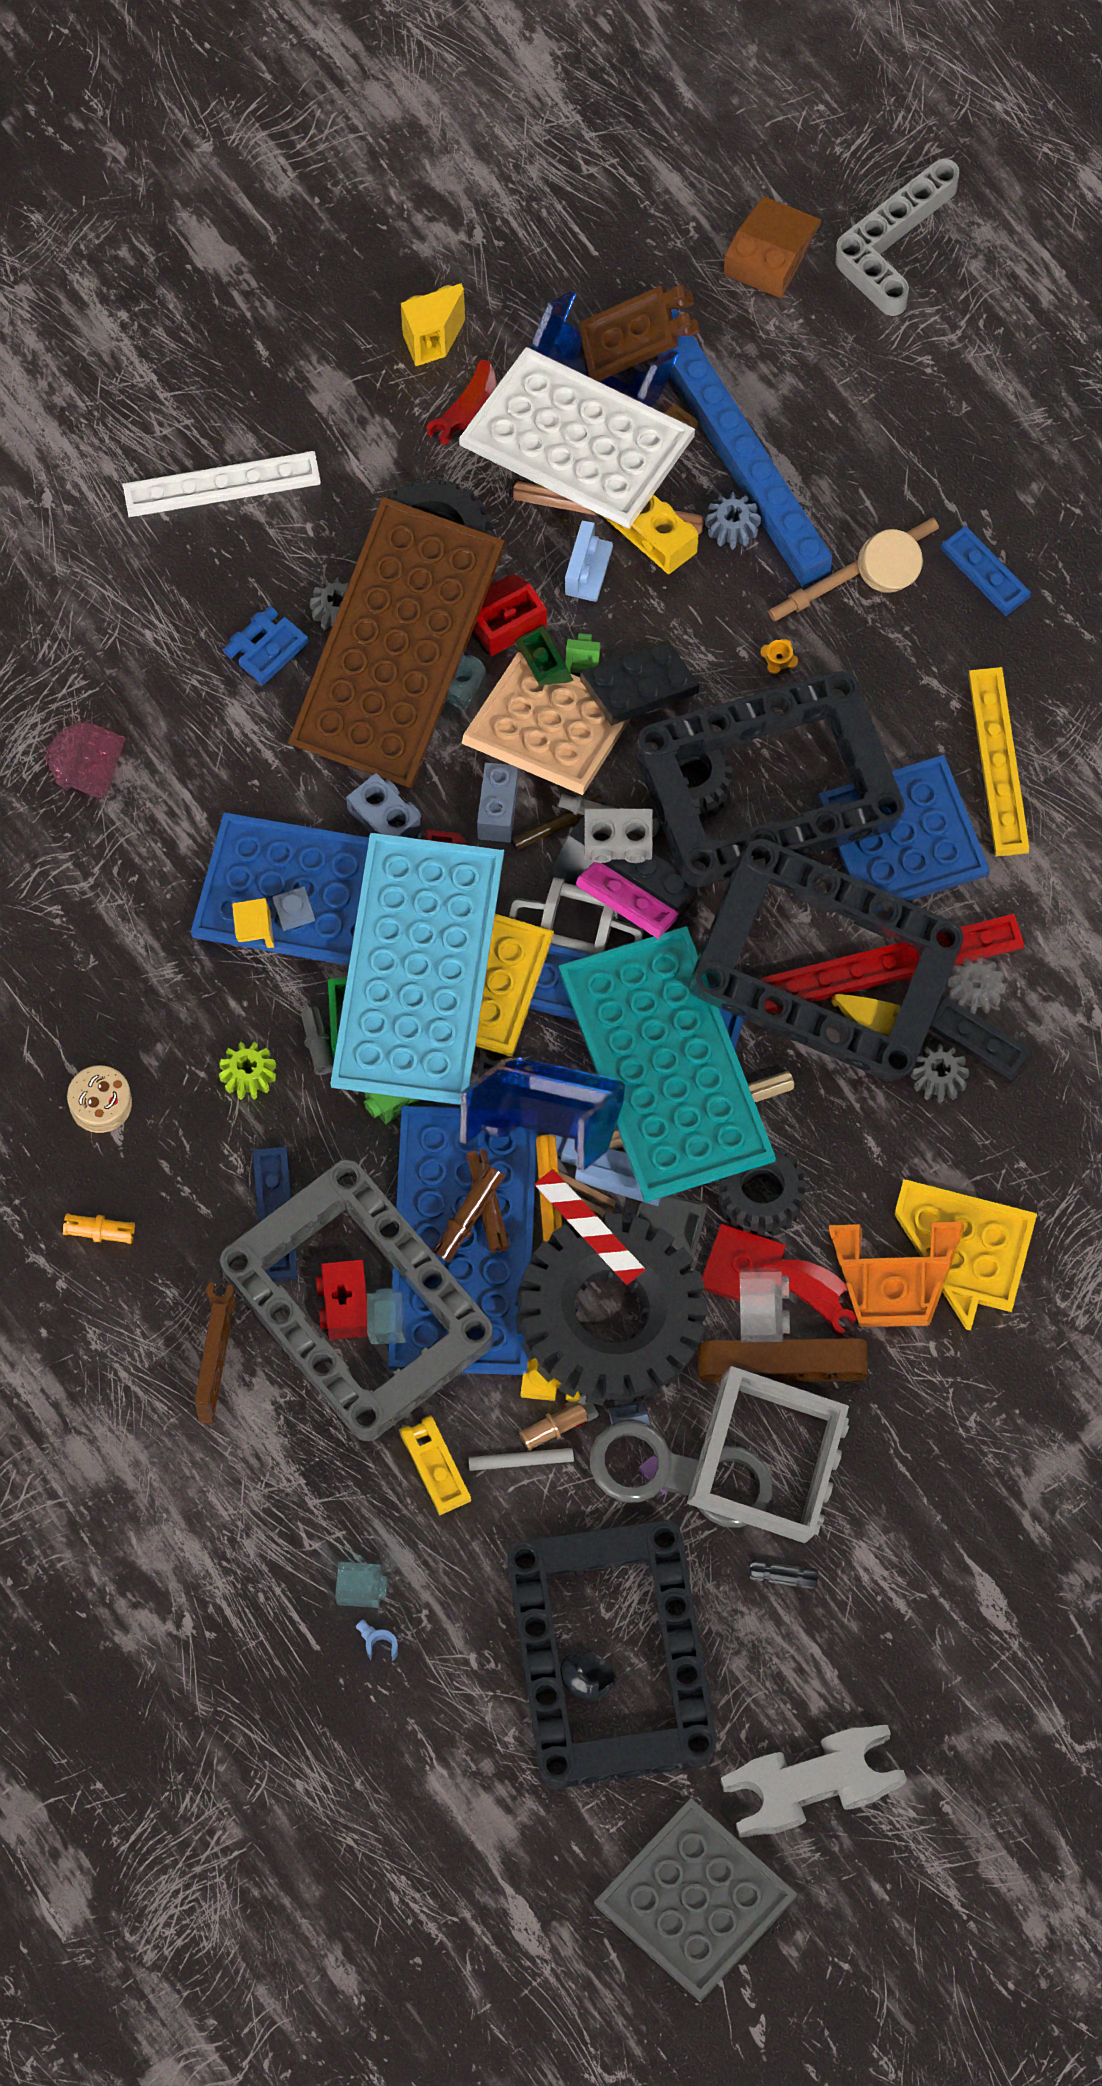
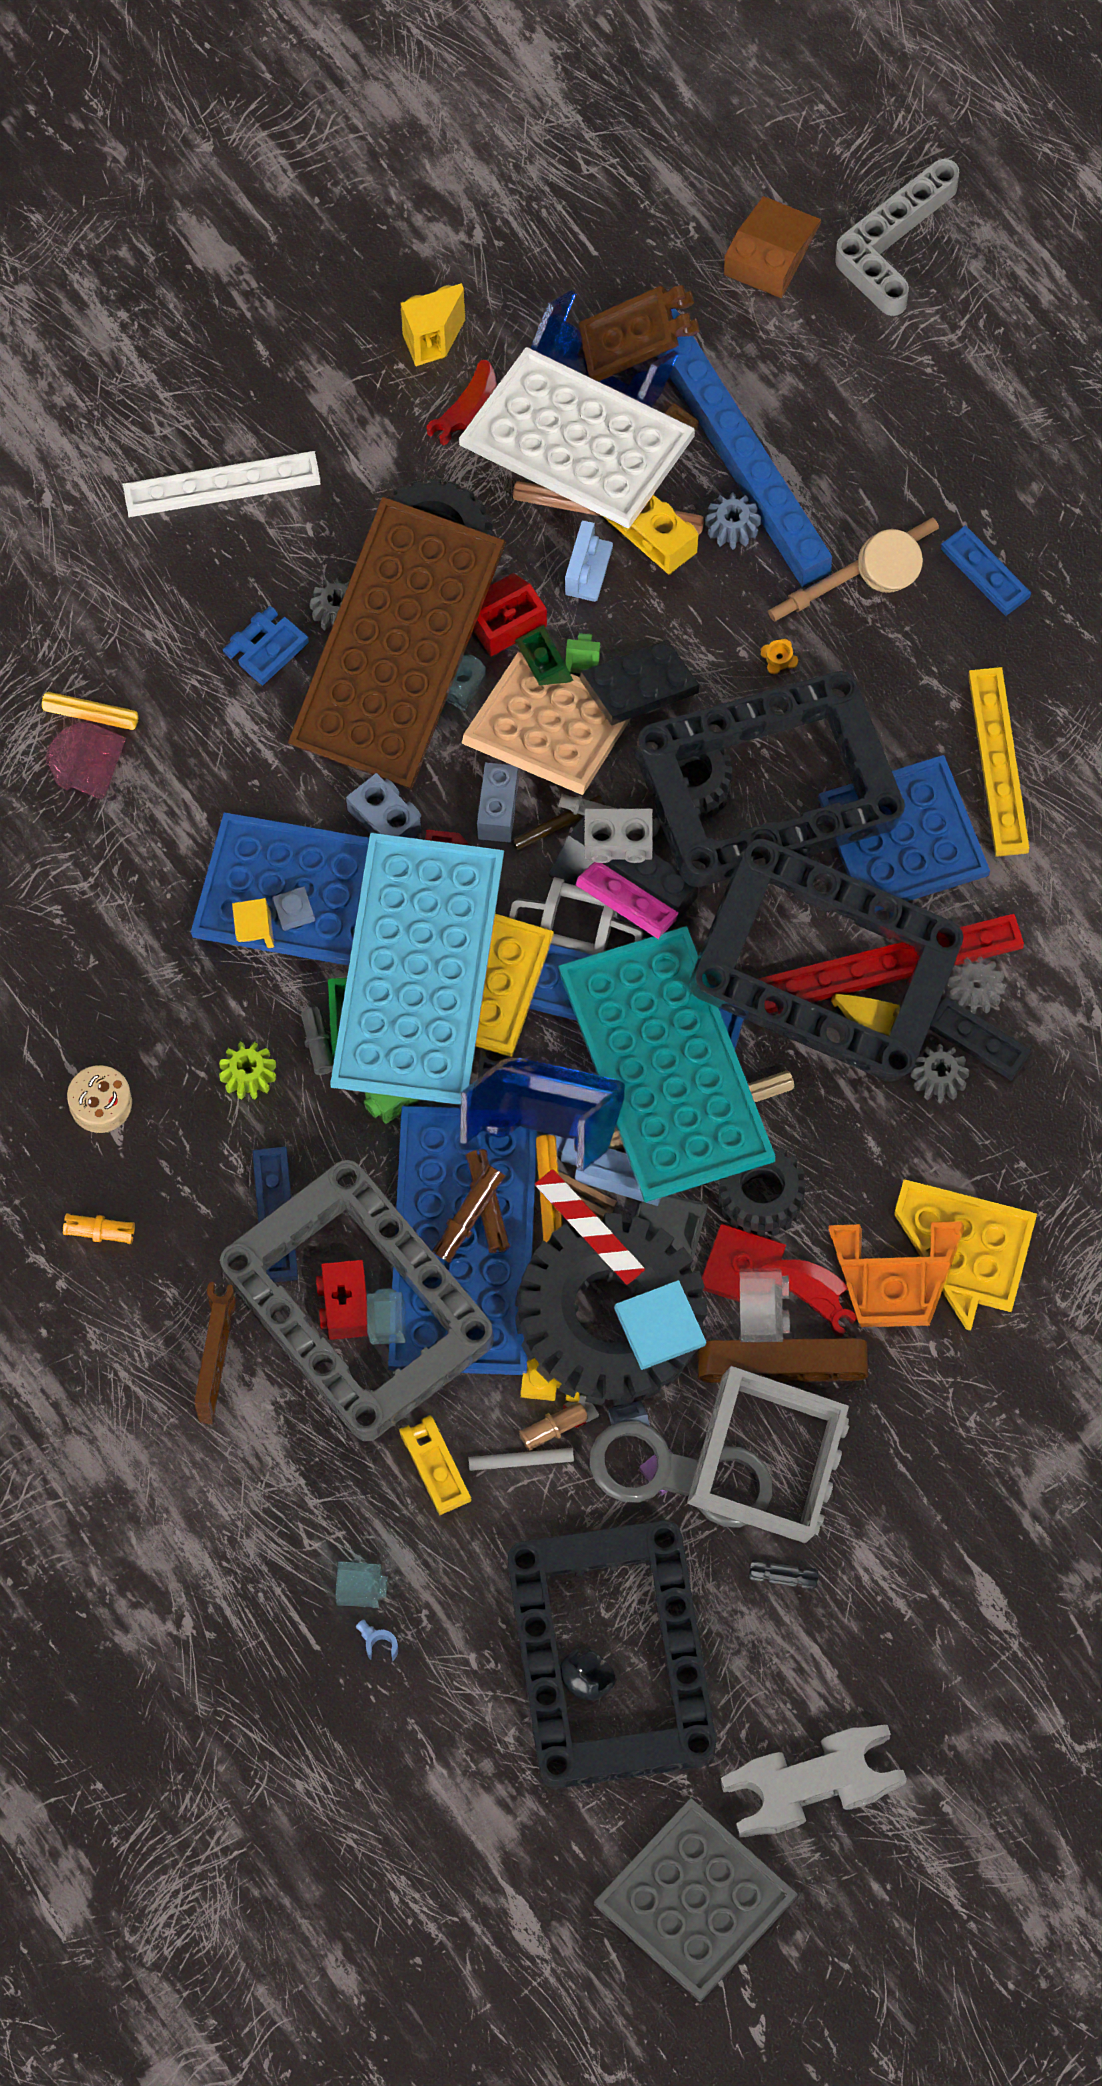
(90, 710): none -> yellow axle
(660, 1325): none -> medium azure tile

